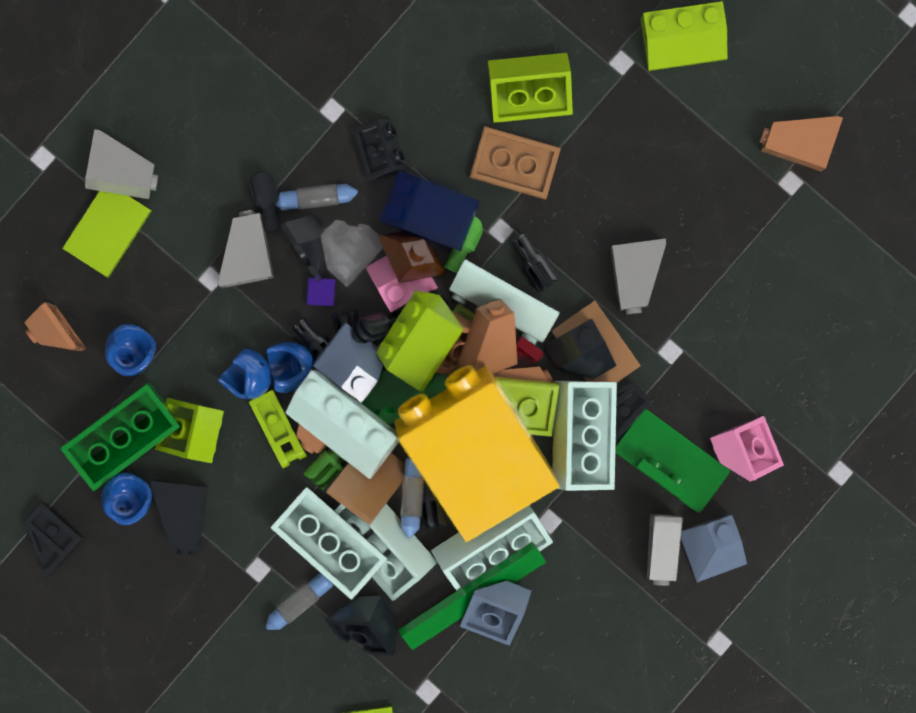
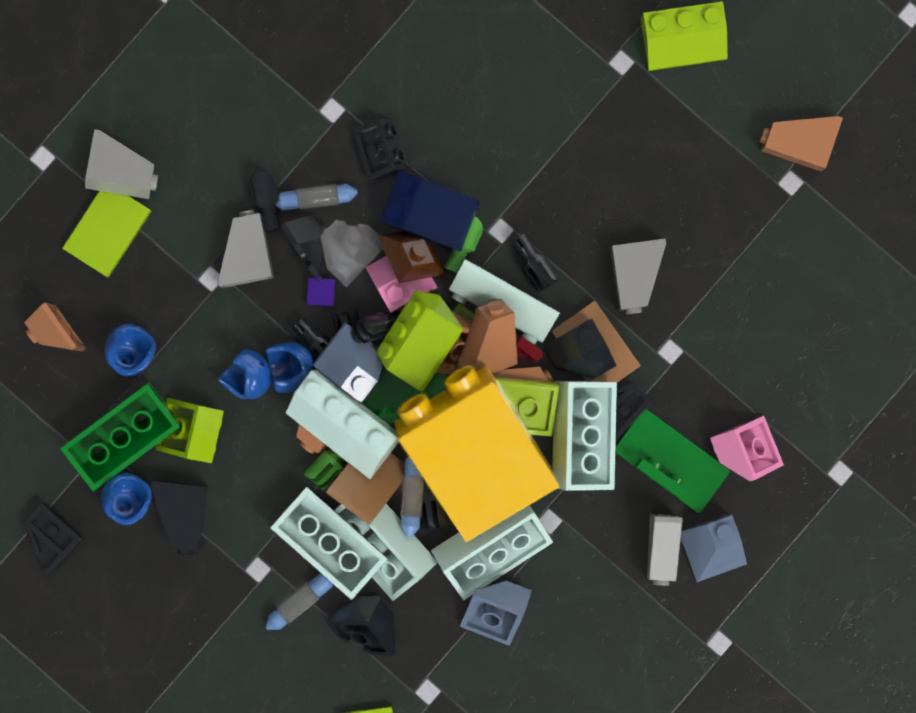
(277, 428): lime plate -> none
(455, 605): green tile -> none
(515, 163): medium nougat tile -> none
(530, 87): lime slope -> none

